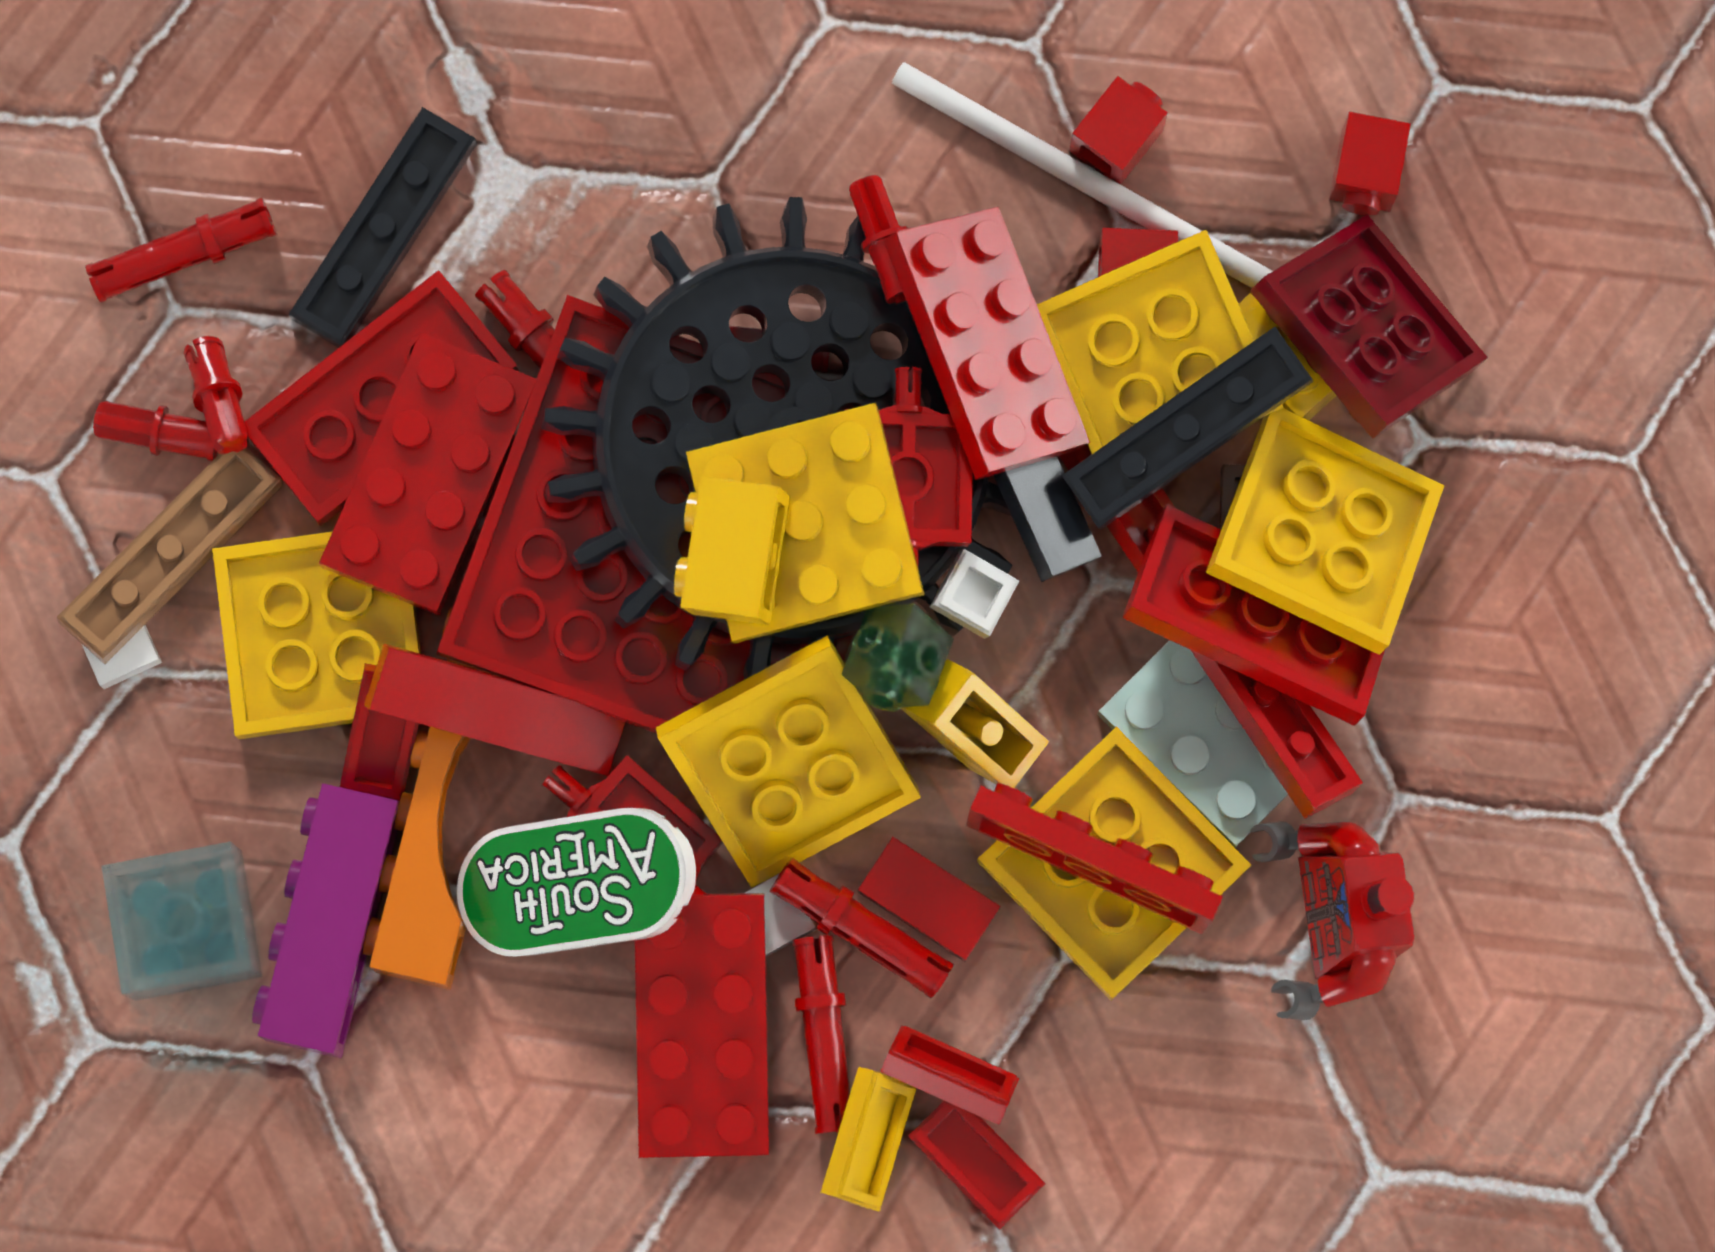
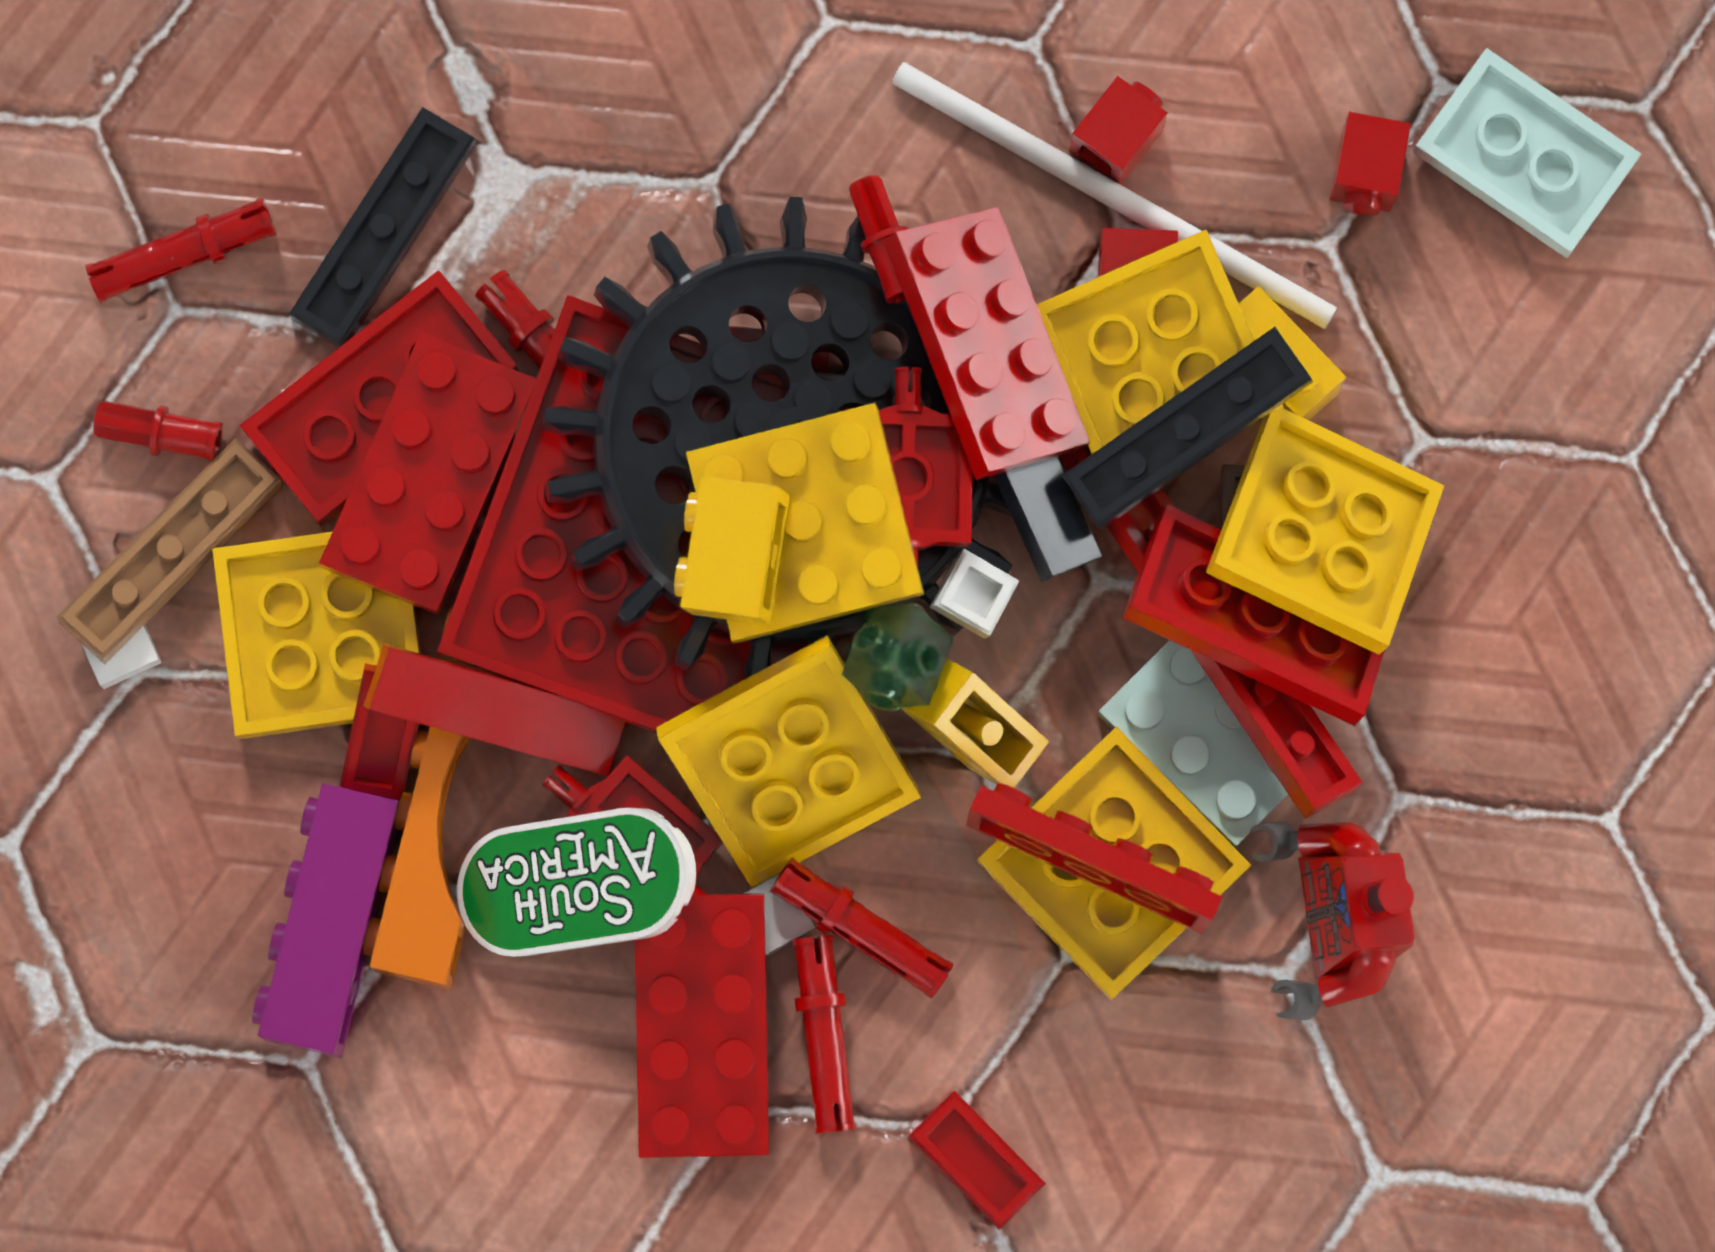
(181, 921): clear light blue brick -> none
(217, 394): red axle -> none
(868, 1139): yellow tile -> none
(928, 899): red tile -> none
(950, 1074): red tile -> none
(1368, 325): dark red plate -> none
(1526, 153): none -> light aqua plate

